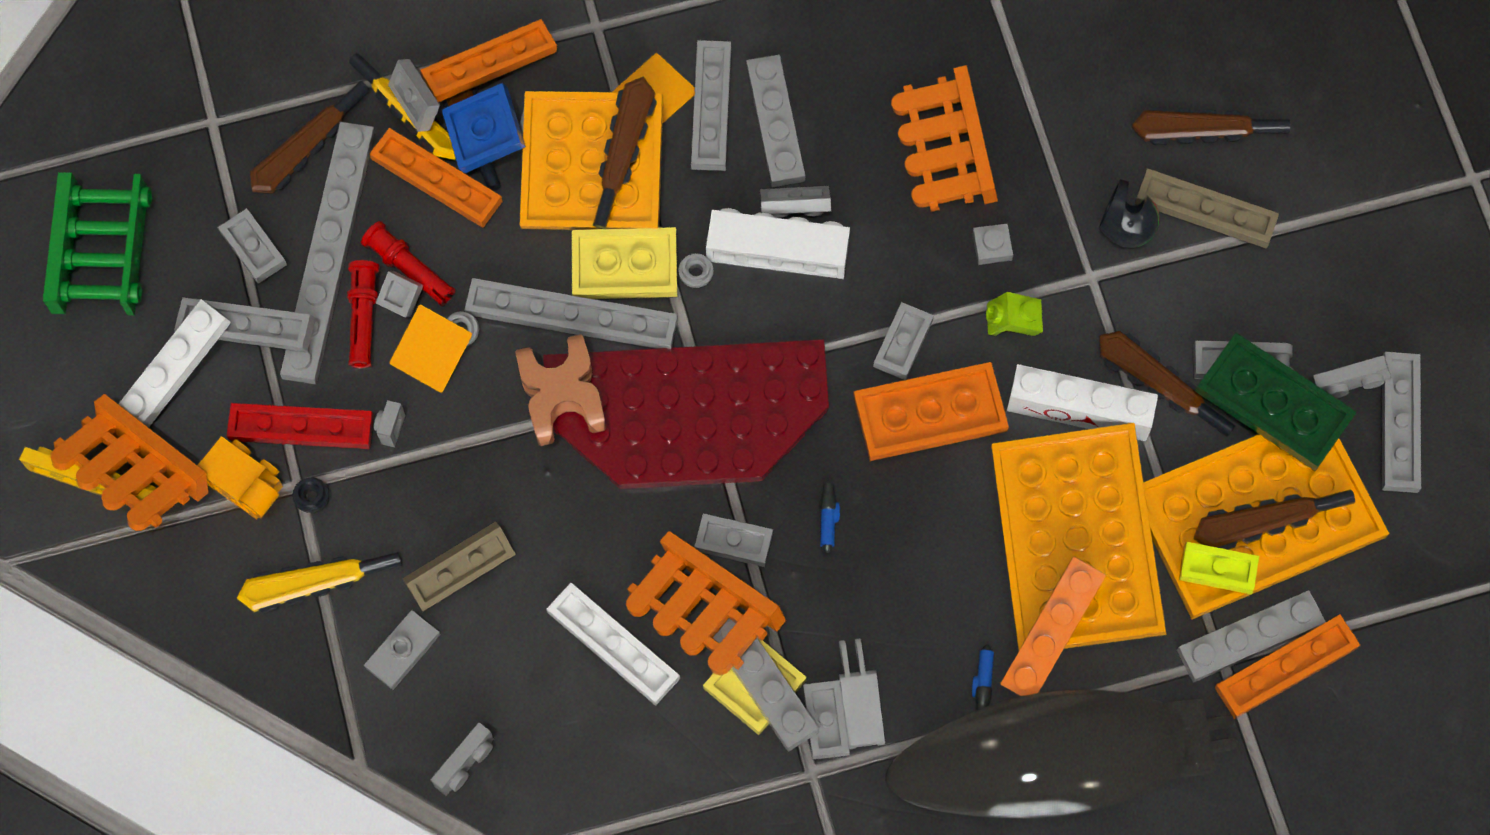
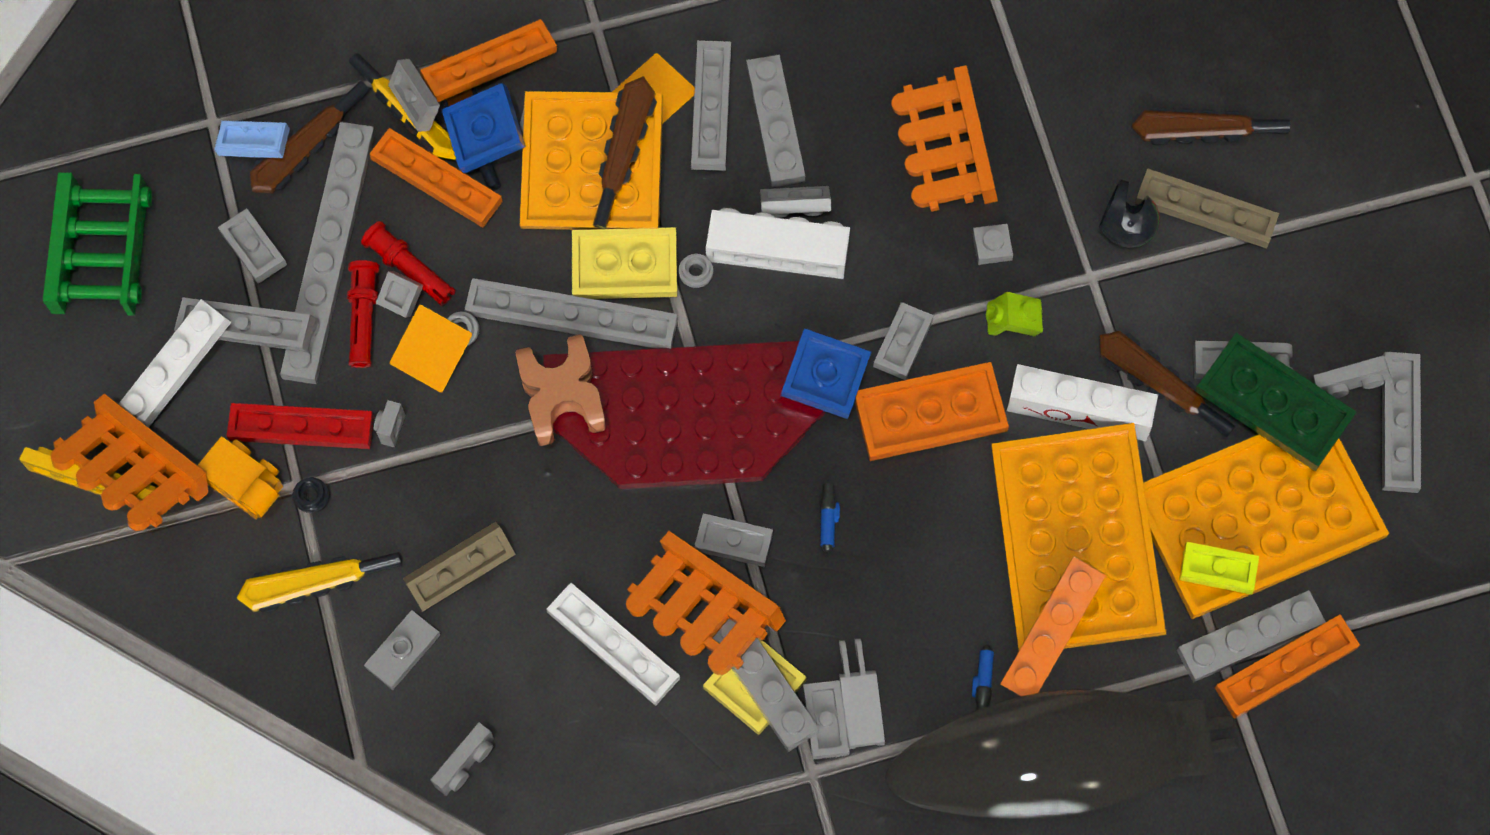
(252, 139): none -> light blue plate
(825, 373): none -> blue plate
(1248, 523): reddish brown sword -> none

